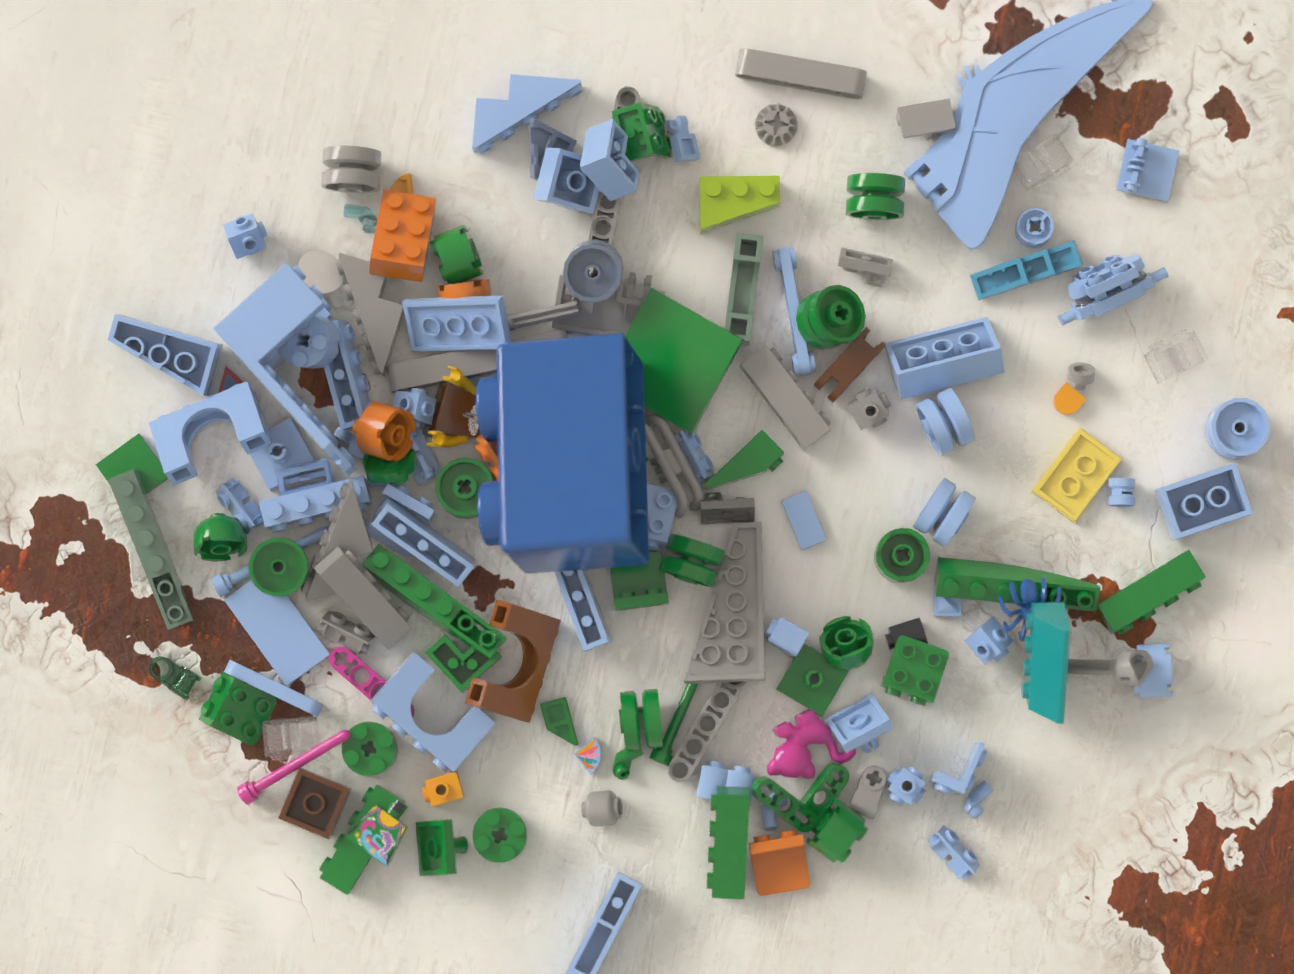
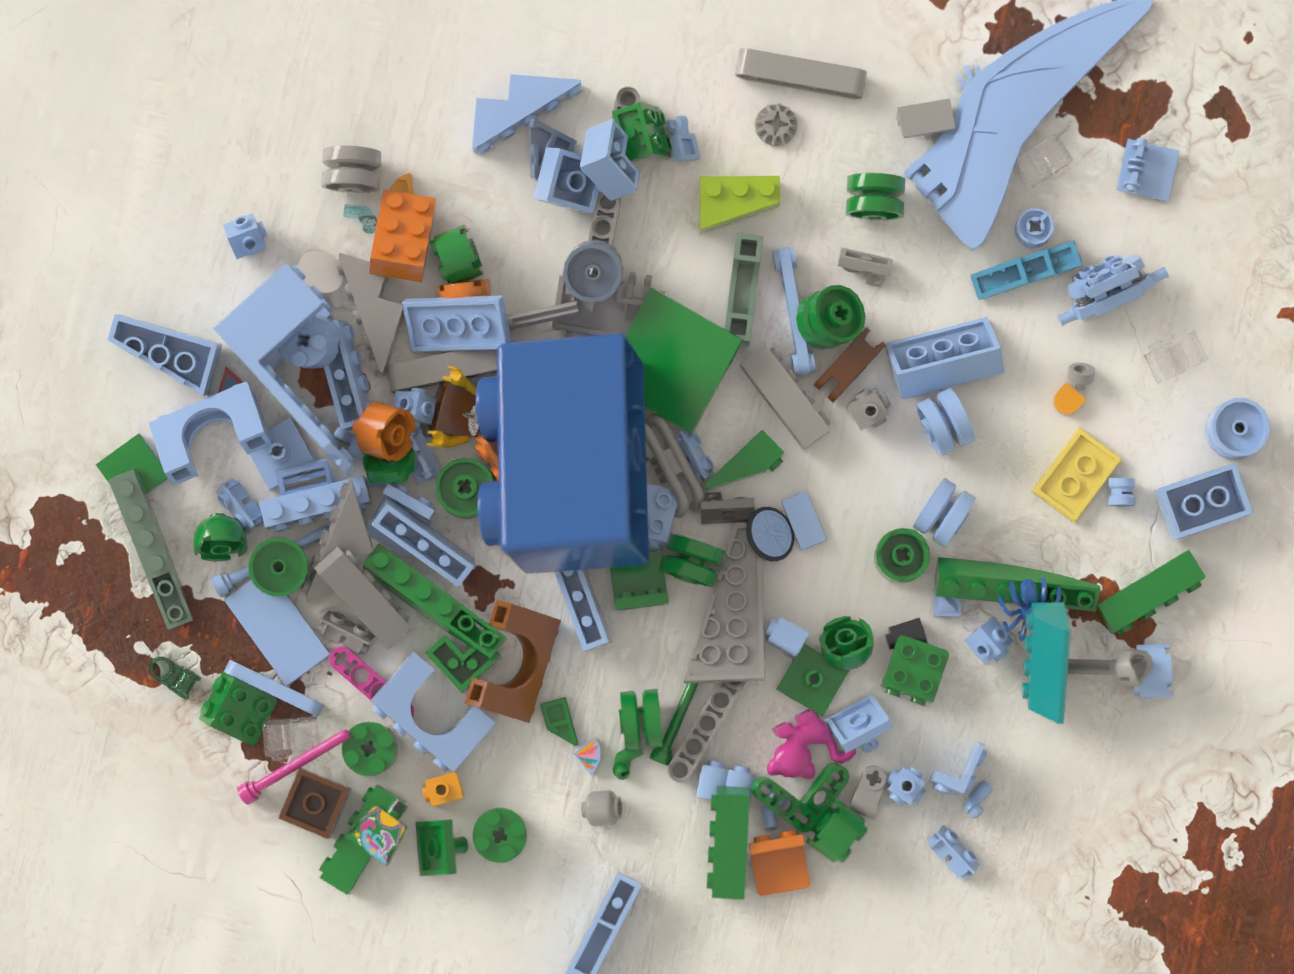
(770, 534): none -> light blue wheel

